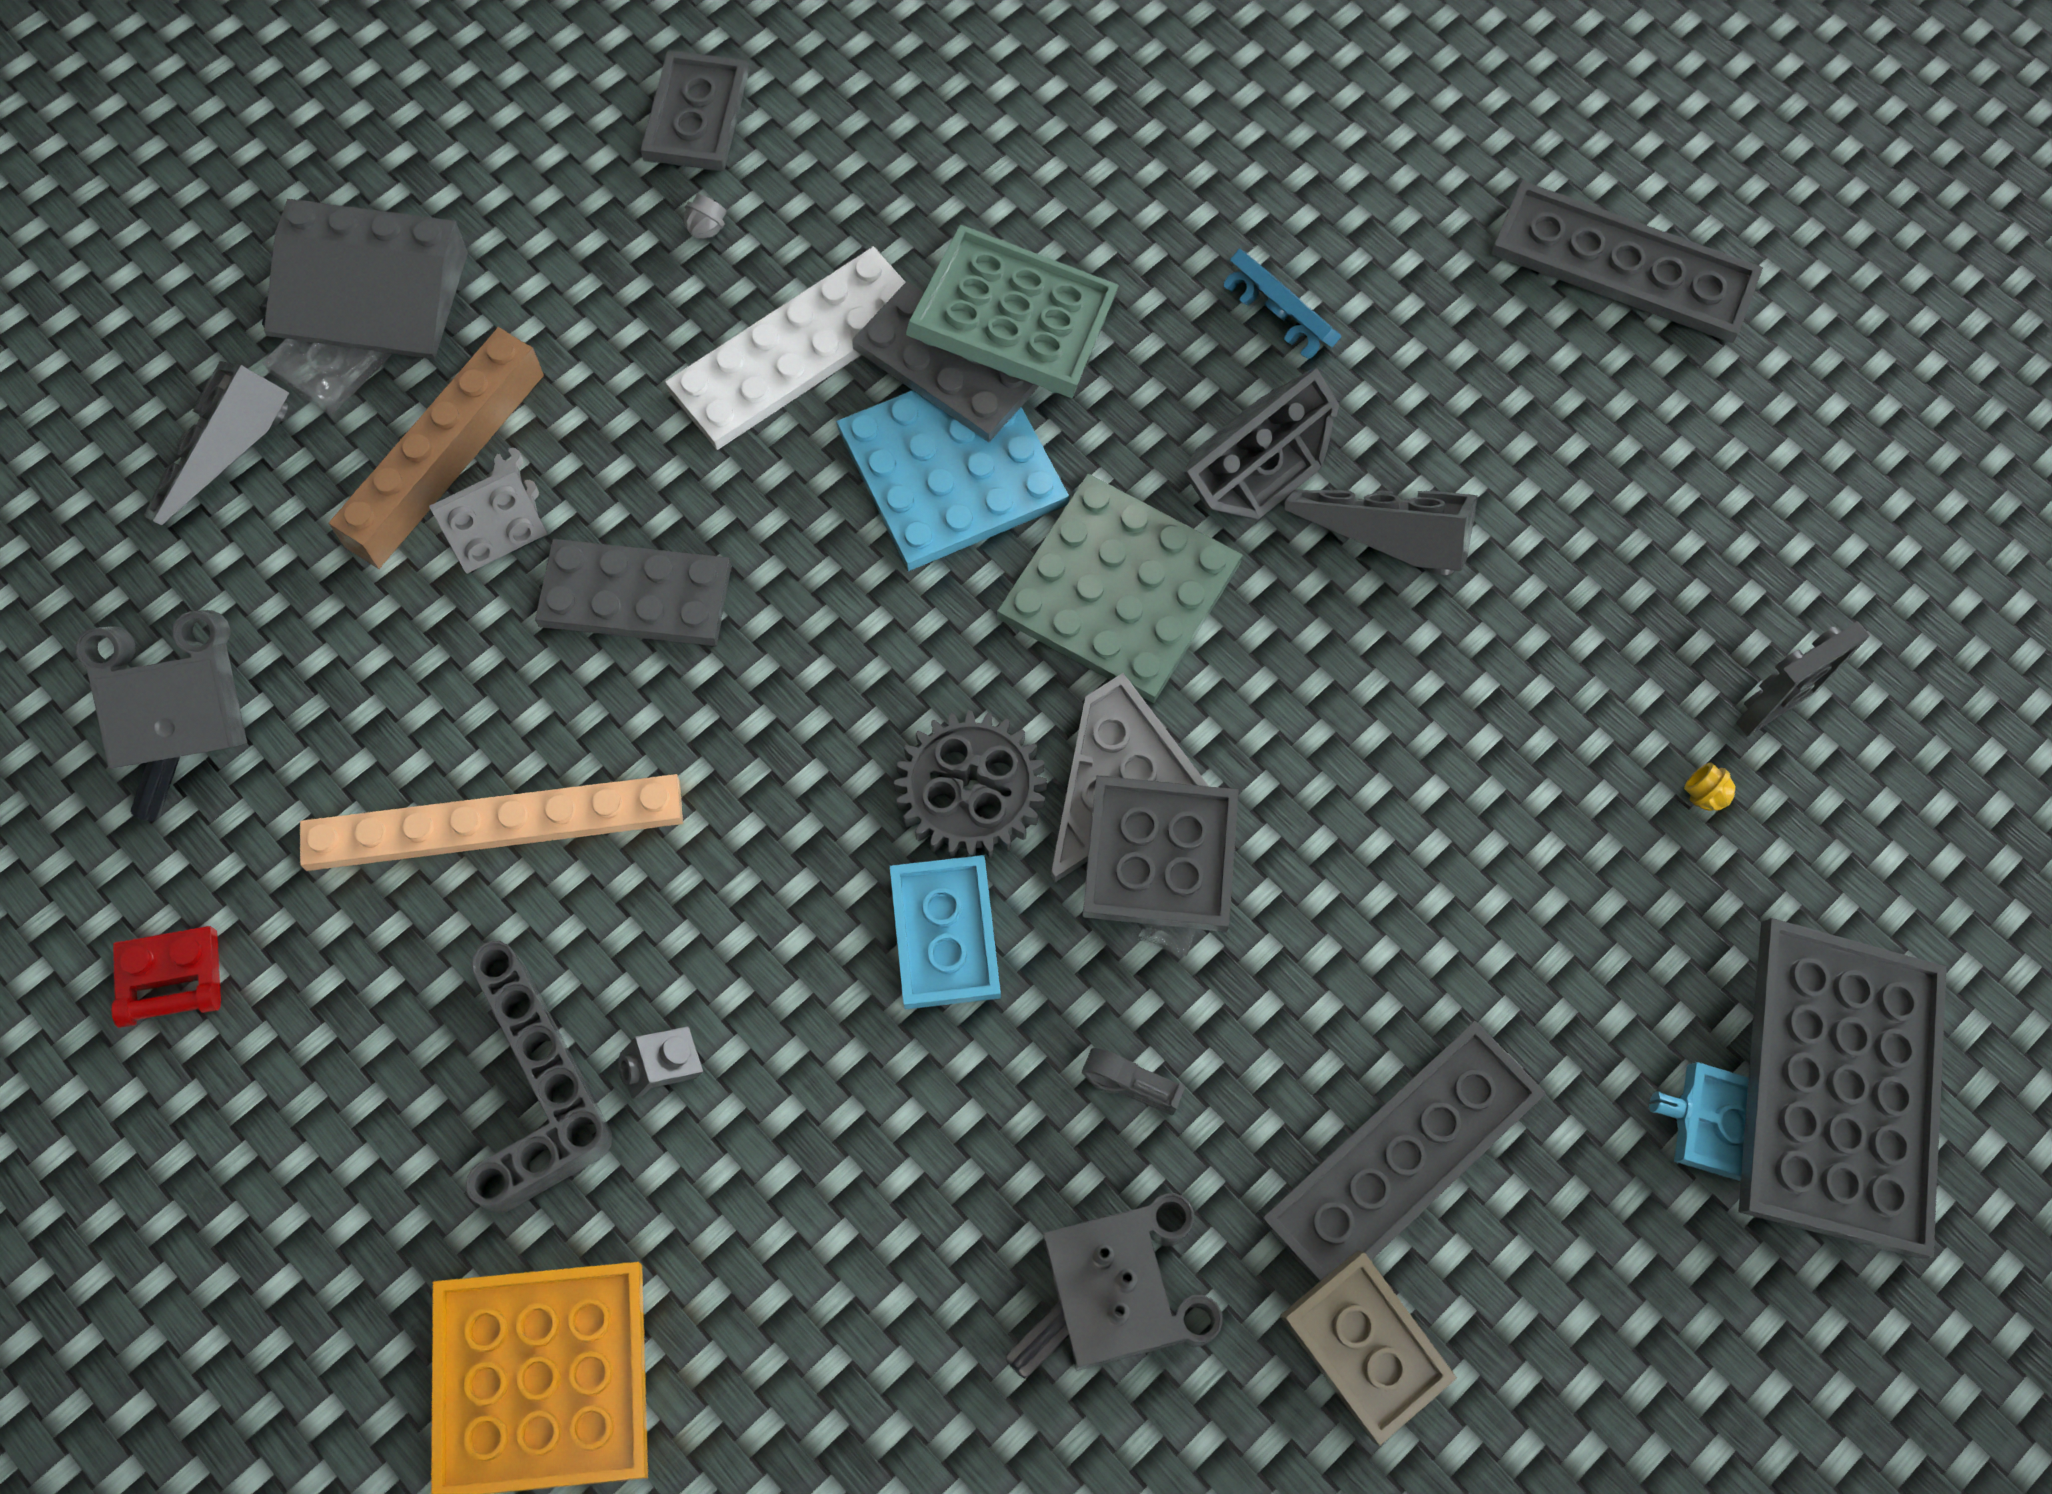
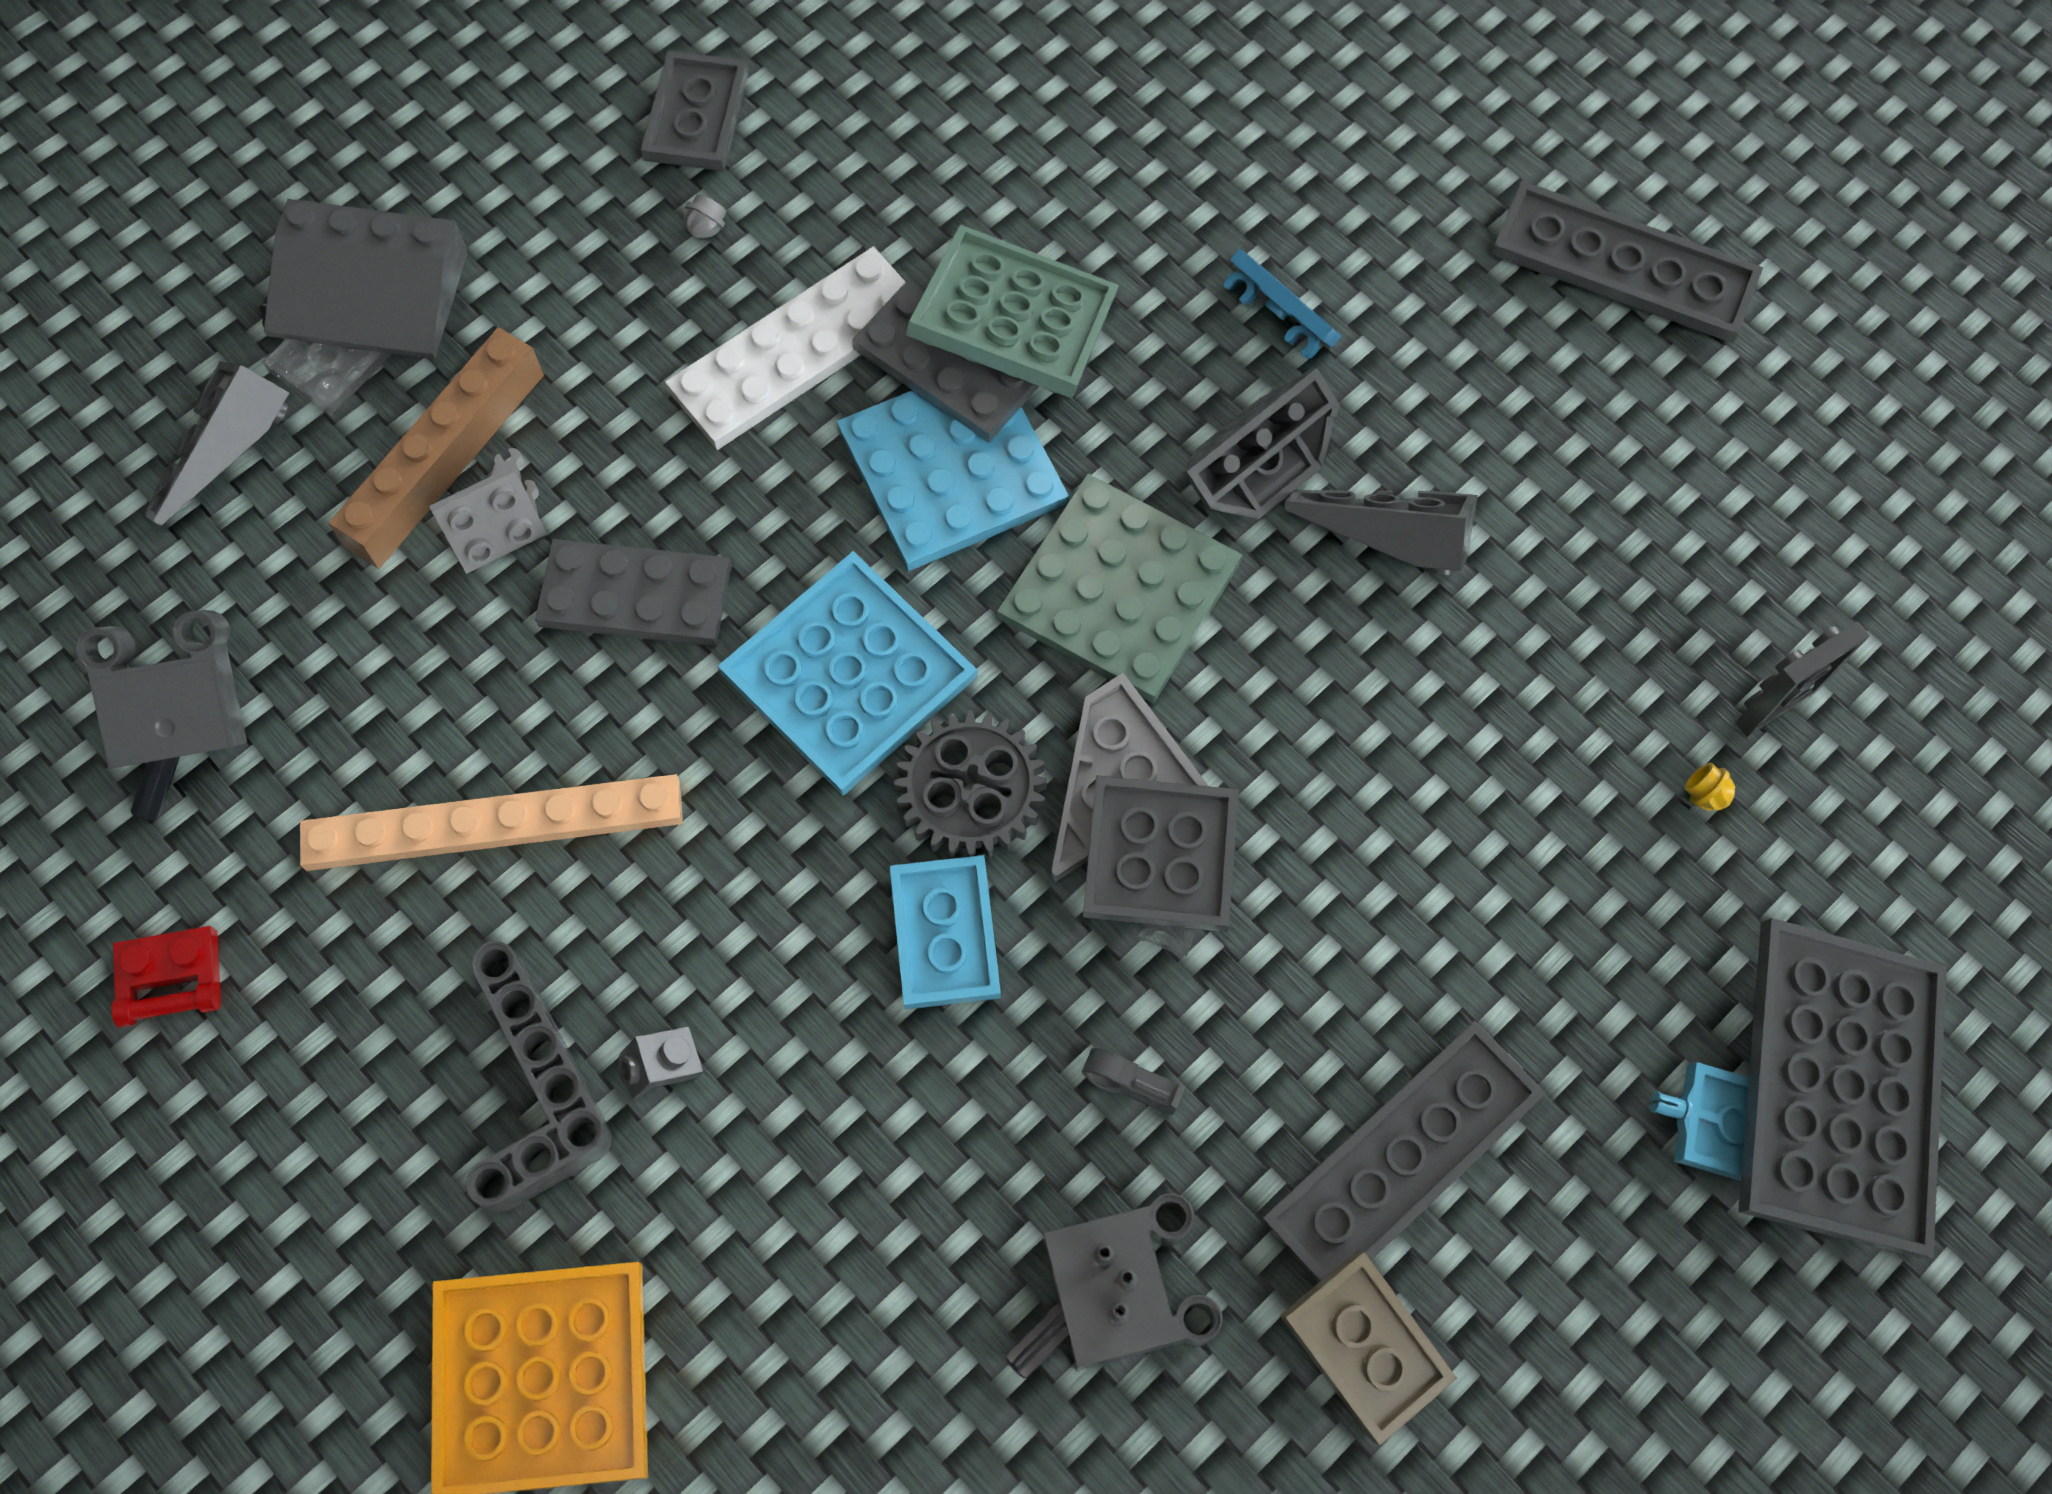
(848, 672): none -> medium azure plate

